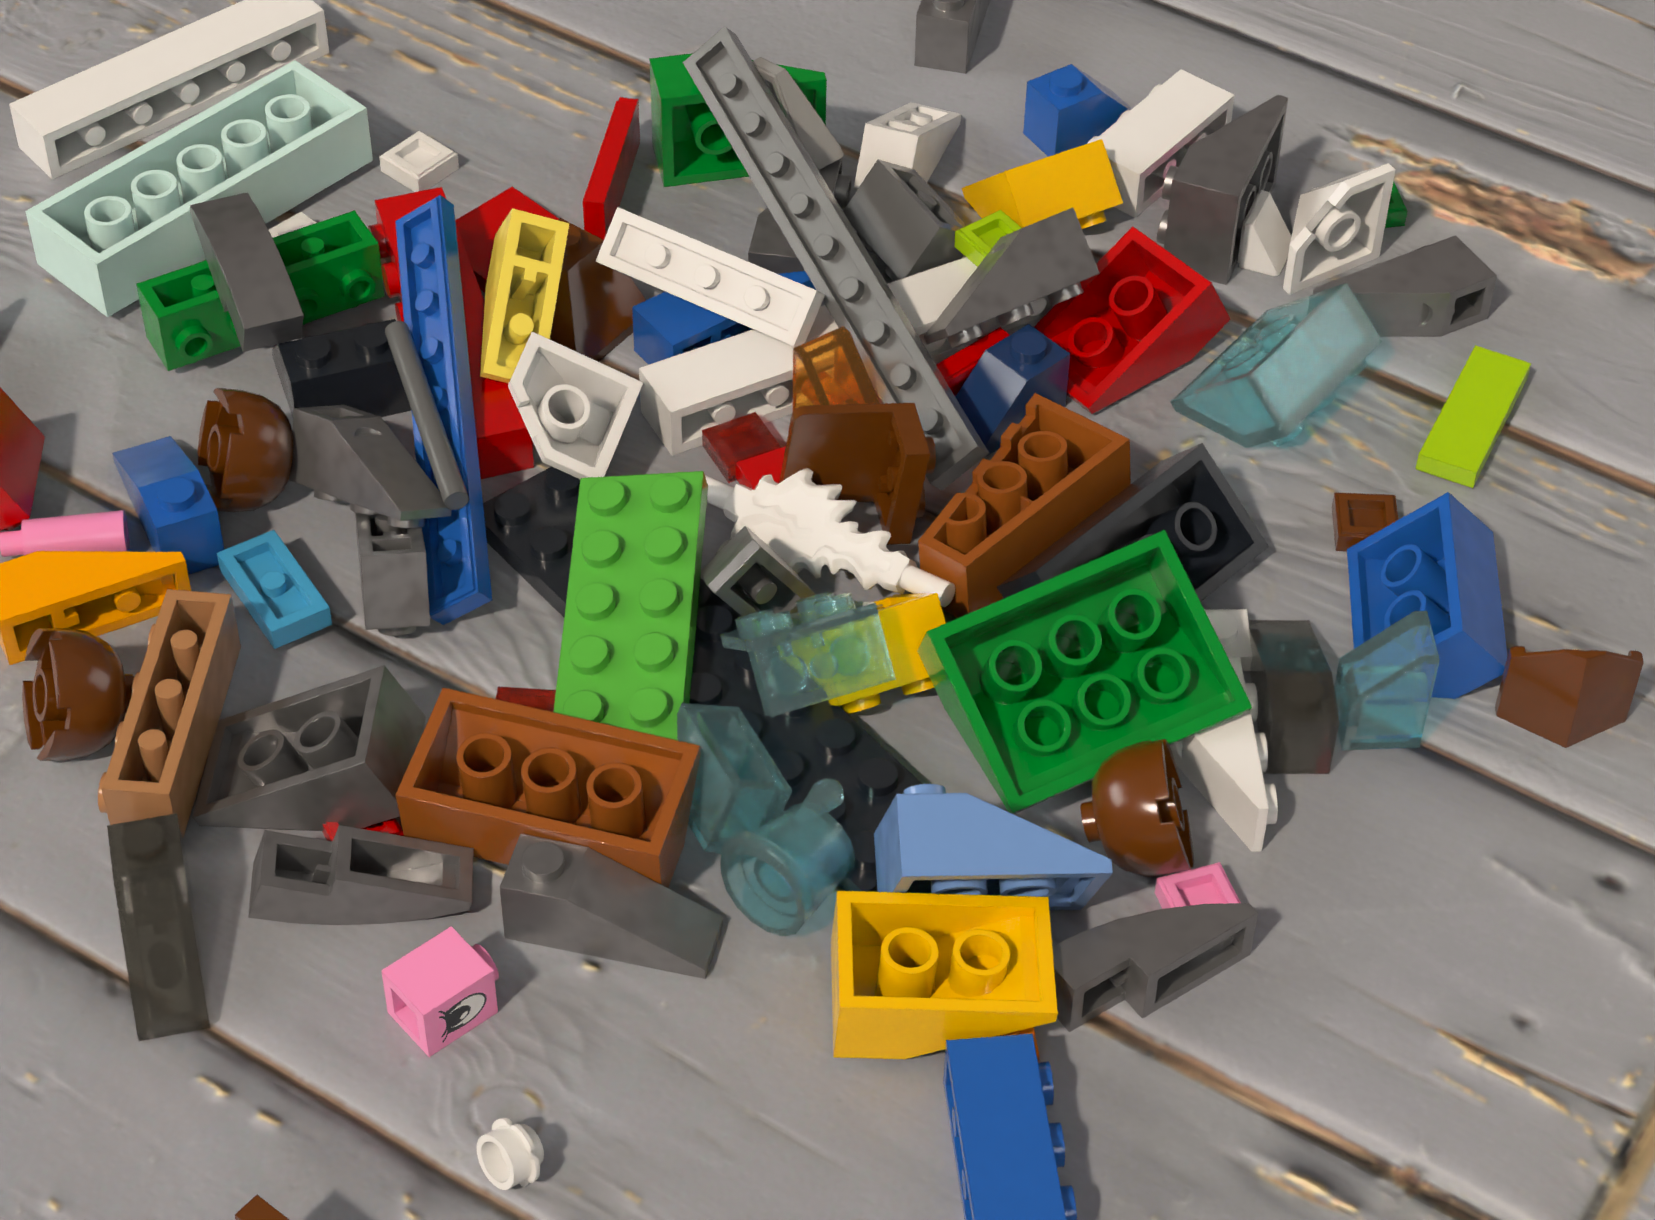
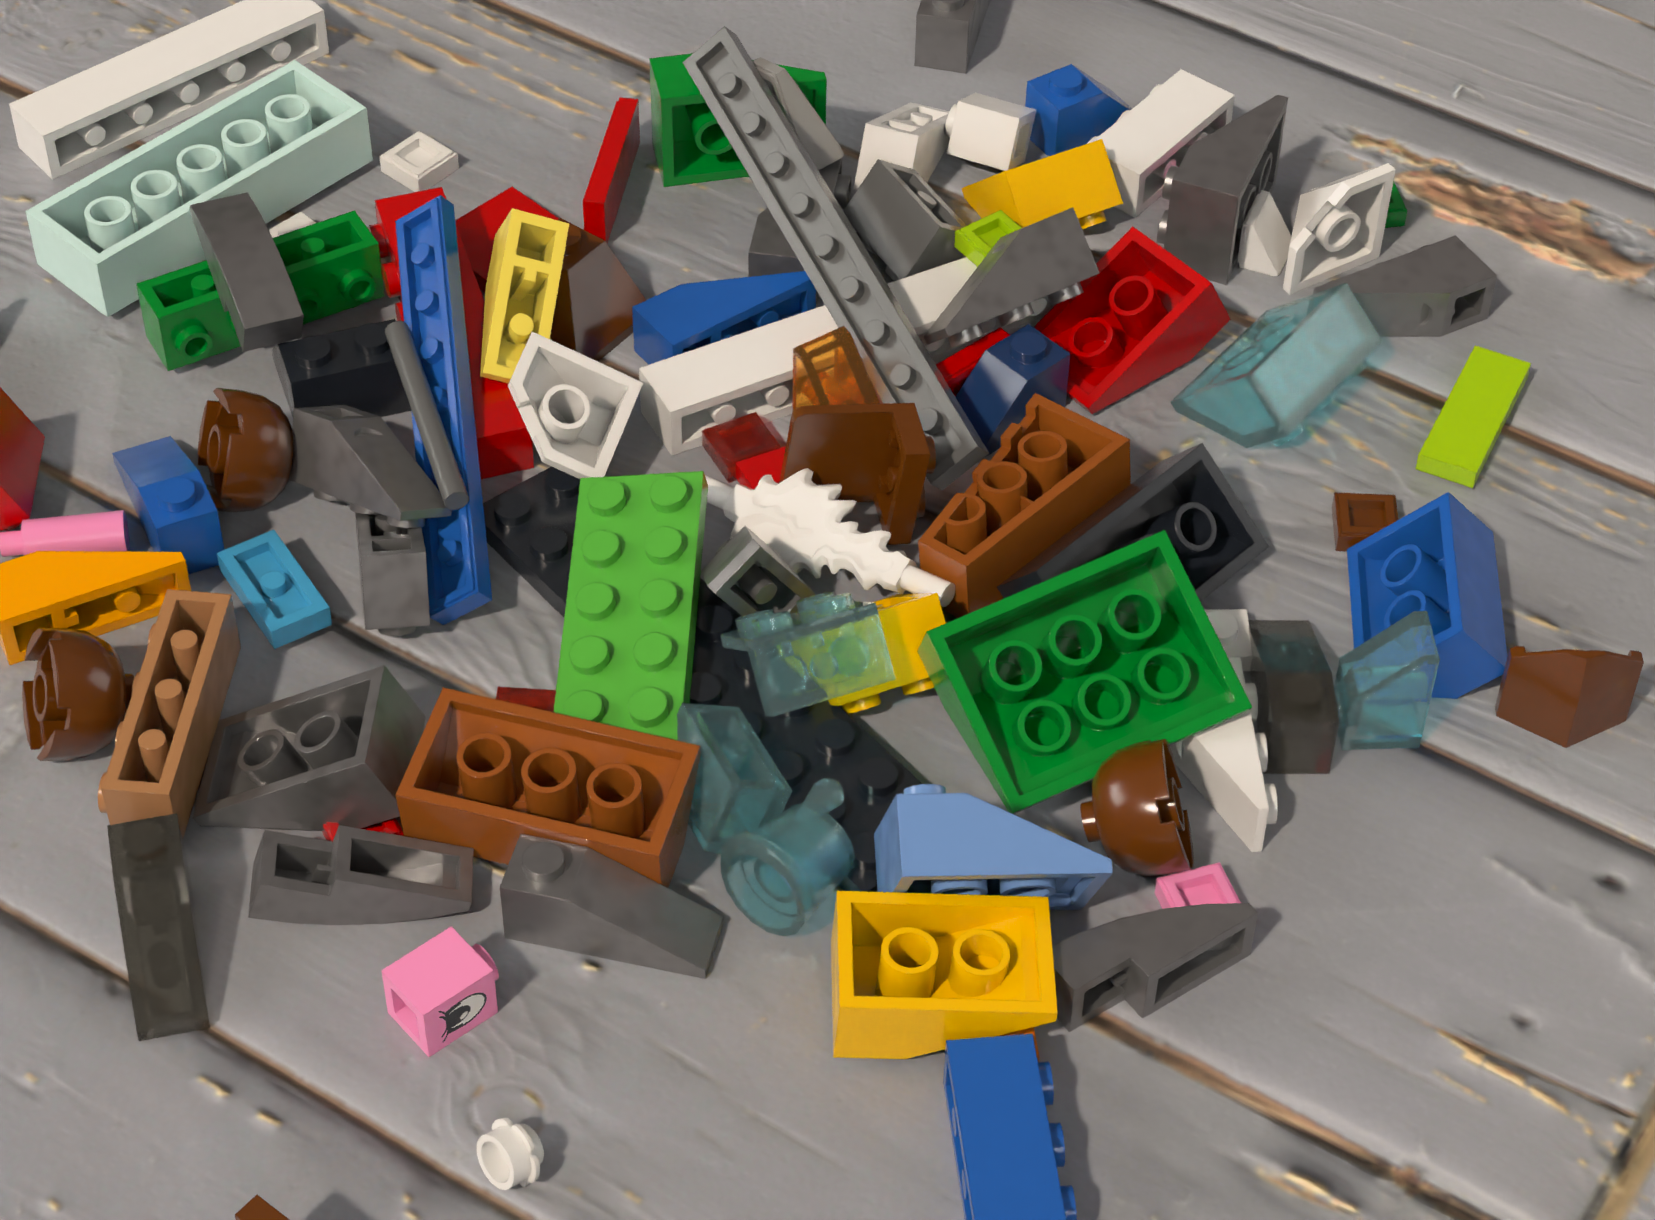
(710, 278): white plate -> none
(989, 131): none -> white brick

